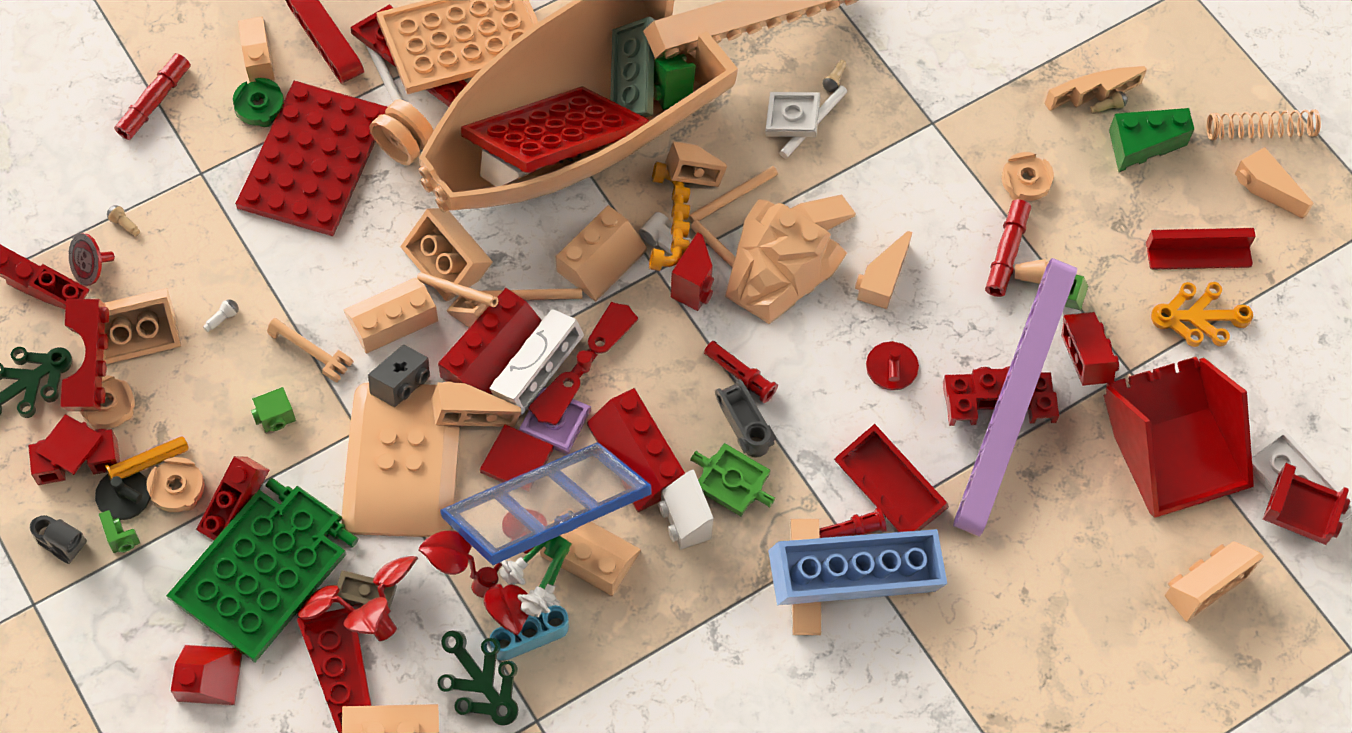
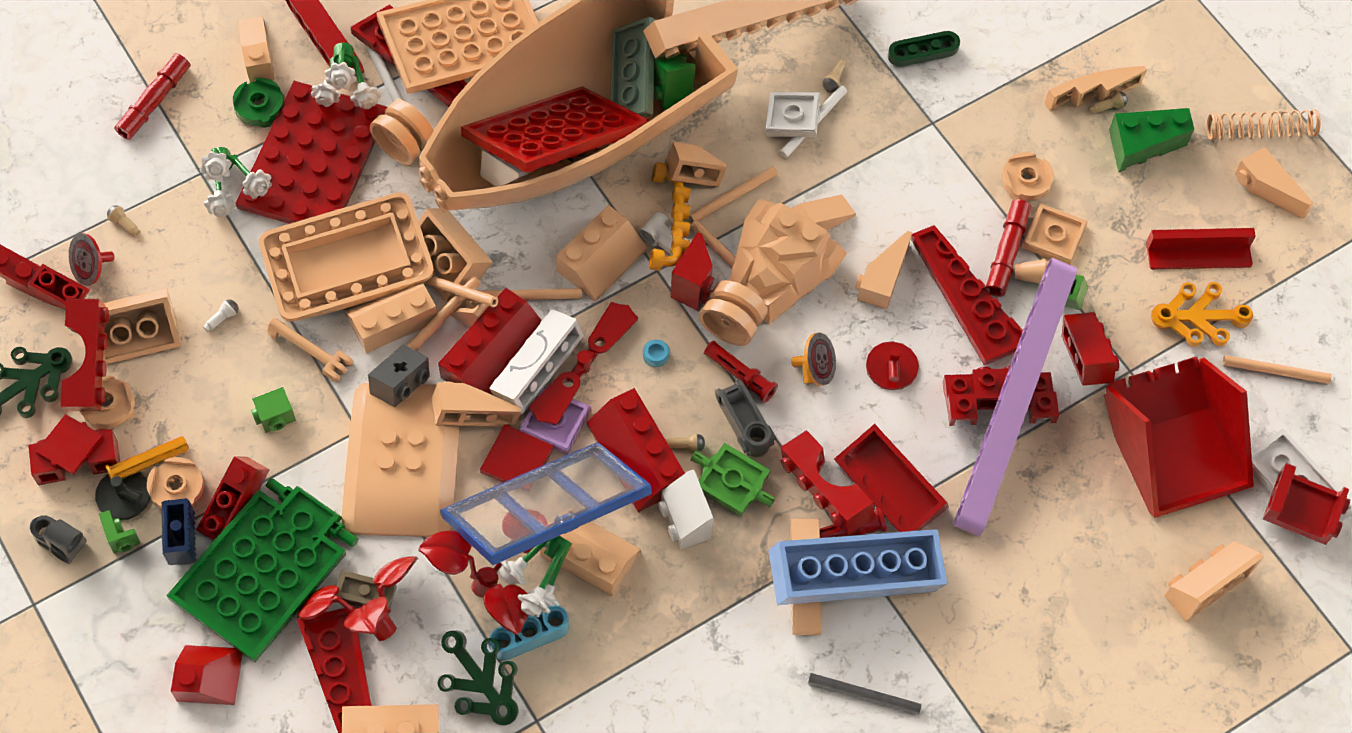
(178, 532): none -> dark blue brick
(218, 165): none -> white plant
(342, 76): none -> white plant
(345, 257): none -> light nougat wedge
(441, 316): none -> light nougat bar
(656, 353): none -> medium azure tile
(694, 442): none -> tan piece
(733, 313): none -> light nougat wheel
(818, 360): none -> shield
(847, 505): none -> red arch
(864, 693): none -> flat silver bar
(931, 43): none -> dark green plate
(979, 314): none -> red wing
(1054, 234): none -> light nougat tile
(1277, 369): none -> light nougat piece

